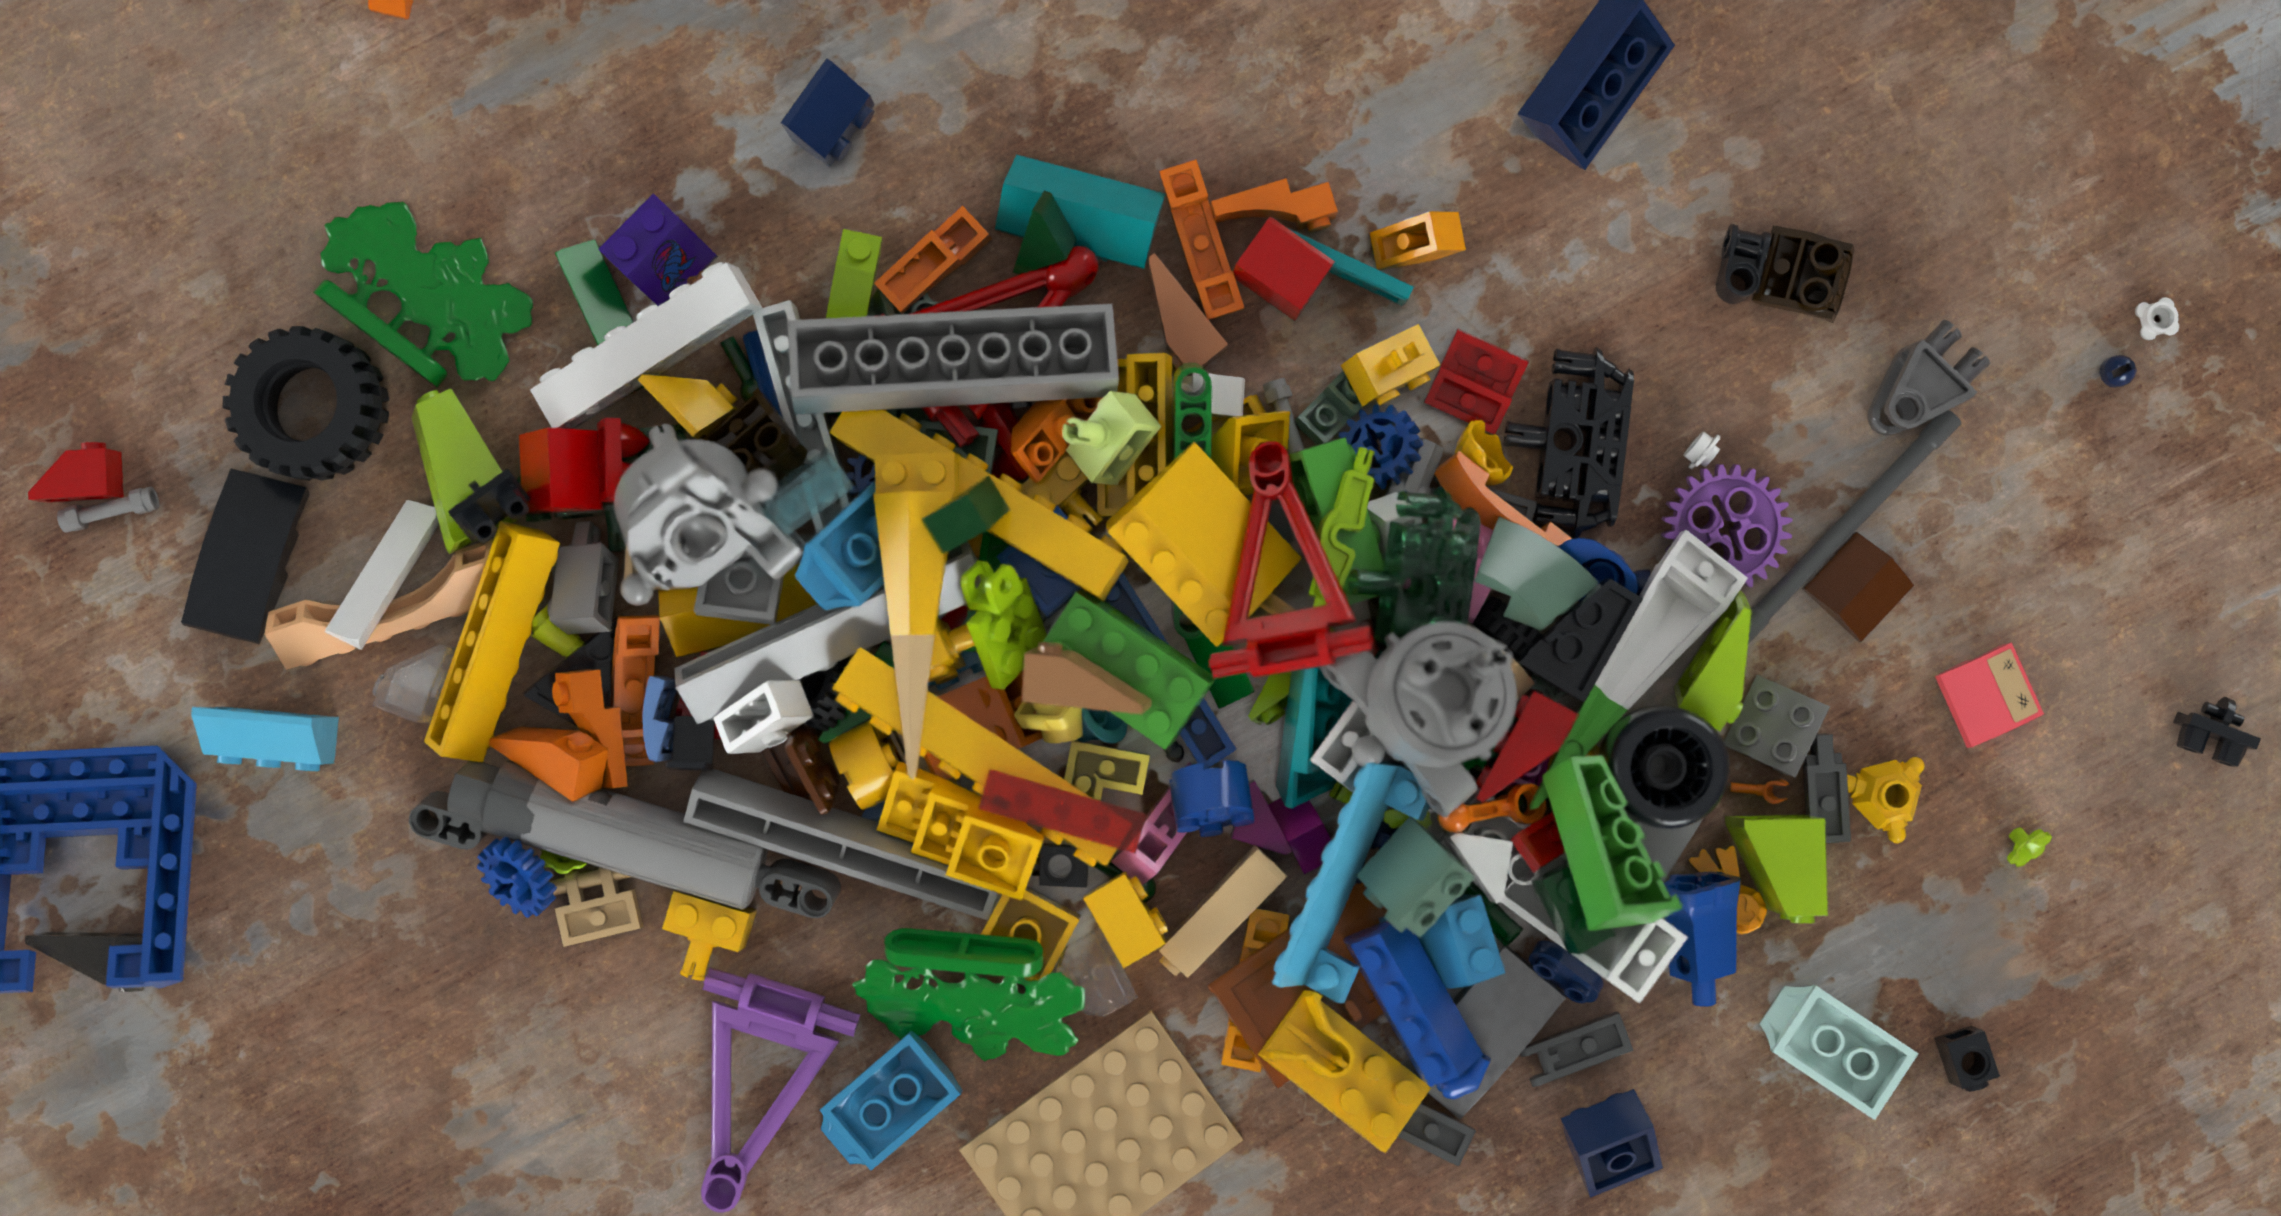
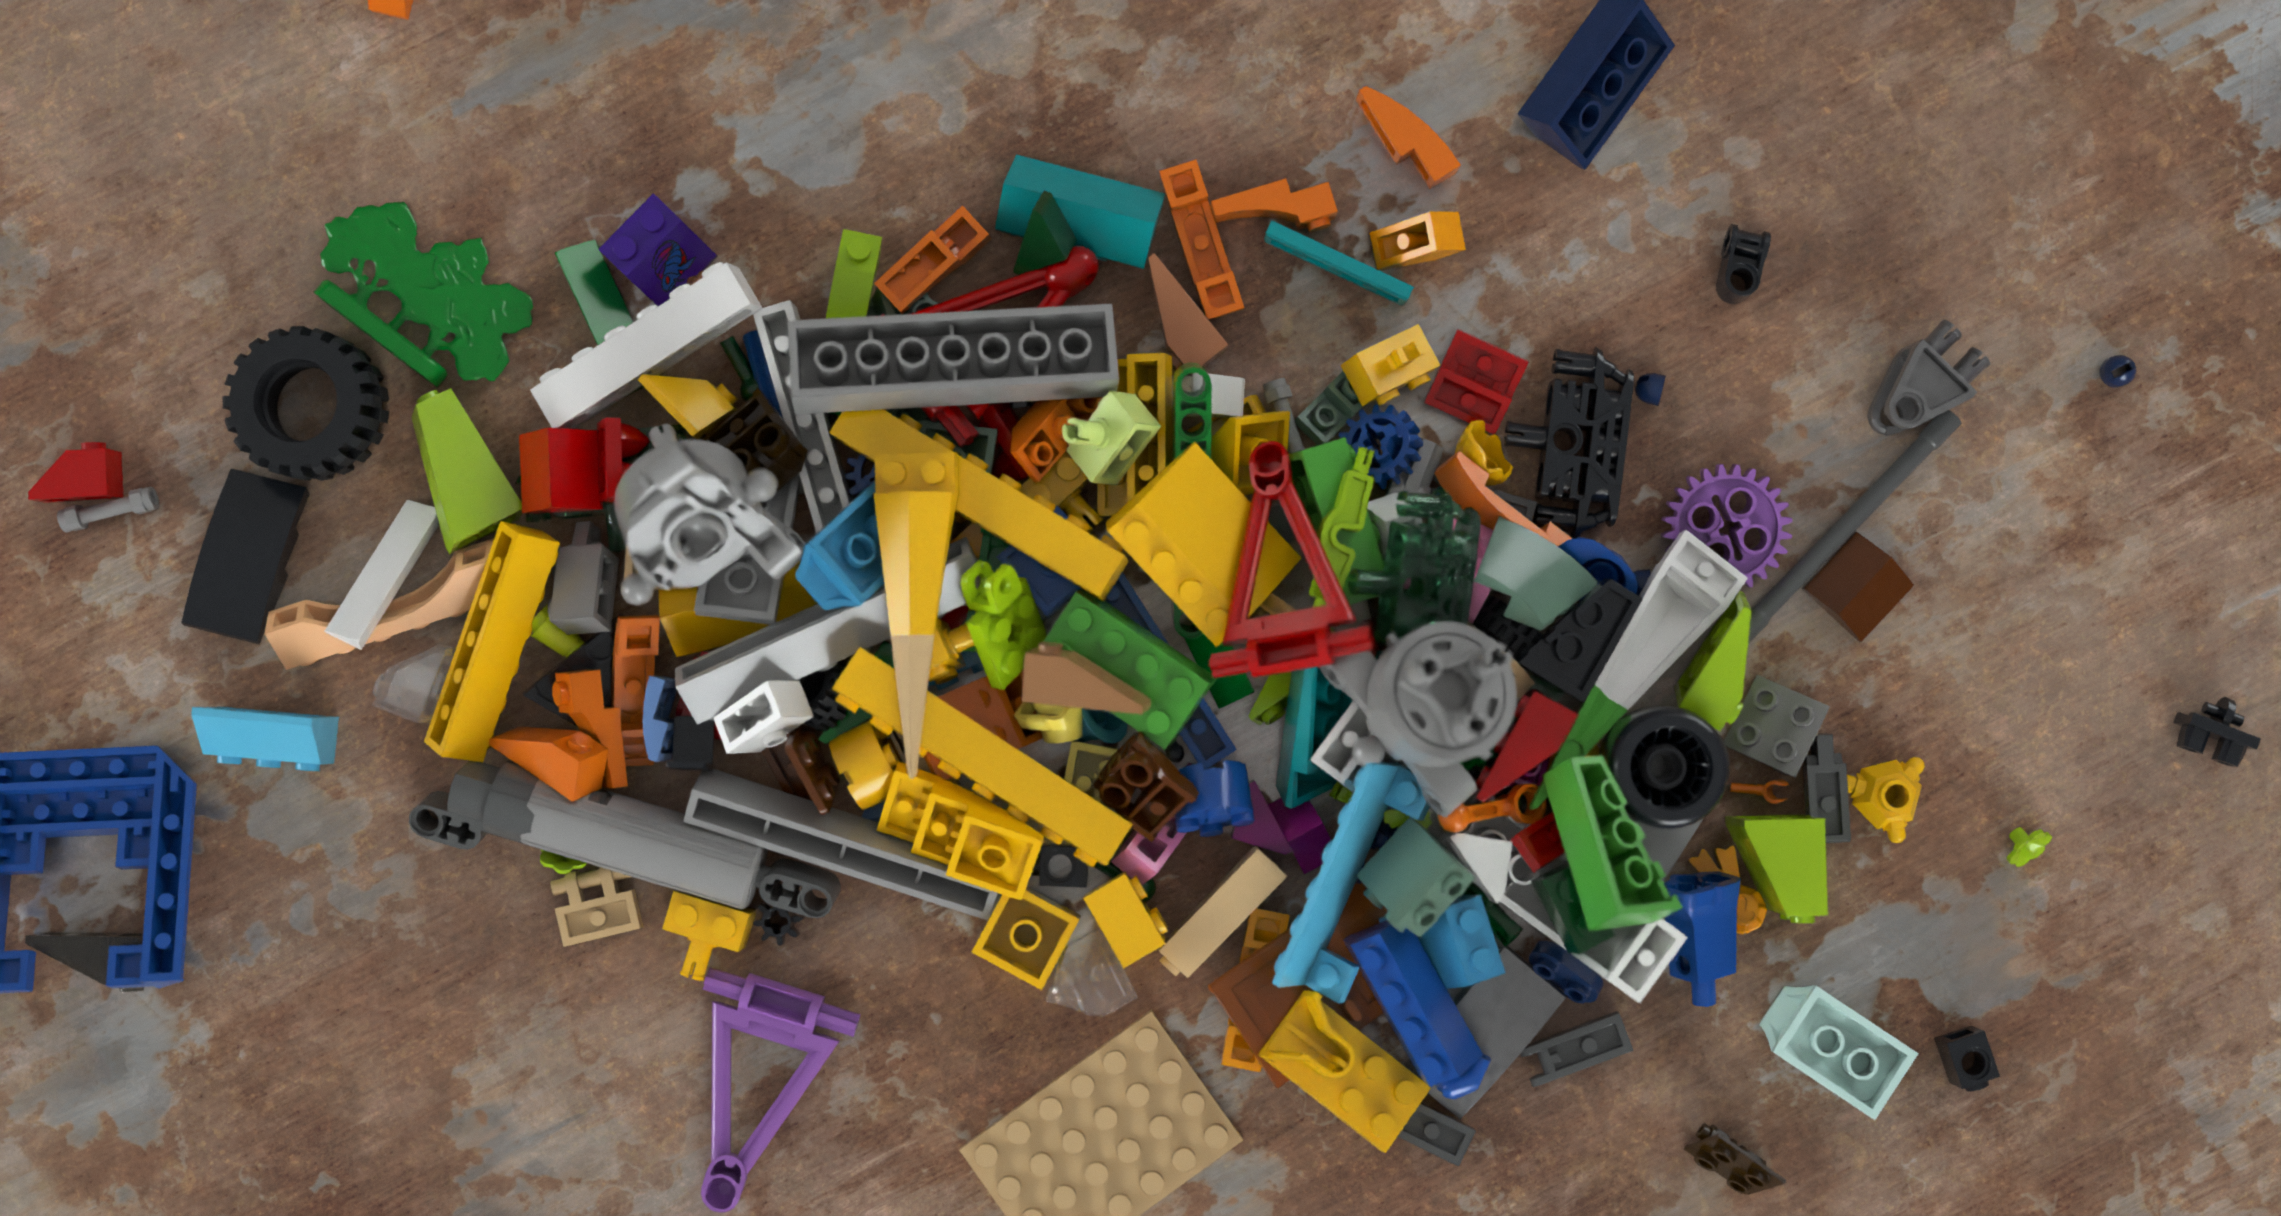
(489, 506): black hips -> none
(516, 877): blue gear -> none
(773, 929): none -> black gear
(808, 491): clear light blue panel -> none
(828, 114): dark blue slope -> none
(889, 1102): dark azure slope -> none
(966, 515): dark green slope -> none
(977, 1008): green plant -> none
(1062, 811): clear red tile -> none
(1143, 786): none -> reddish brown slope
(1282, 268): red slope -> none
(1408, 137): none -> orange slope
(1612, 1142): dark blue slope -> none
(1650, 388): none -> dark blue hinge
(1702, 450): white plate -> none
(1741, 1168): none -> dark brown hinge
(1805, 273): dark brown slope -> none
(1989, 695): coral slope -> none
(2168, 318): white plate -> none

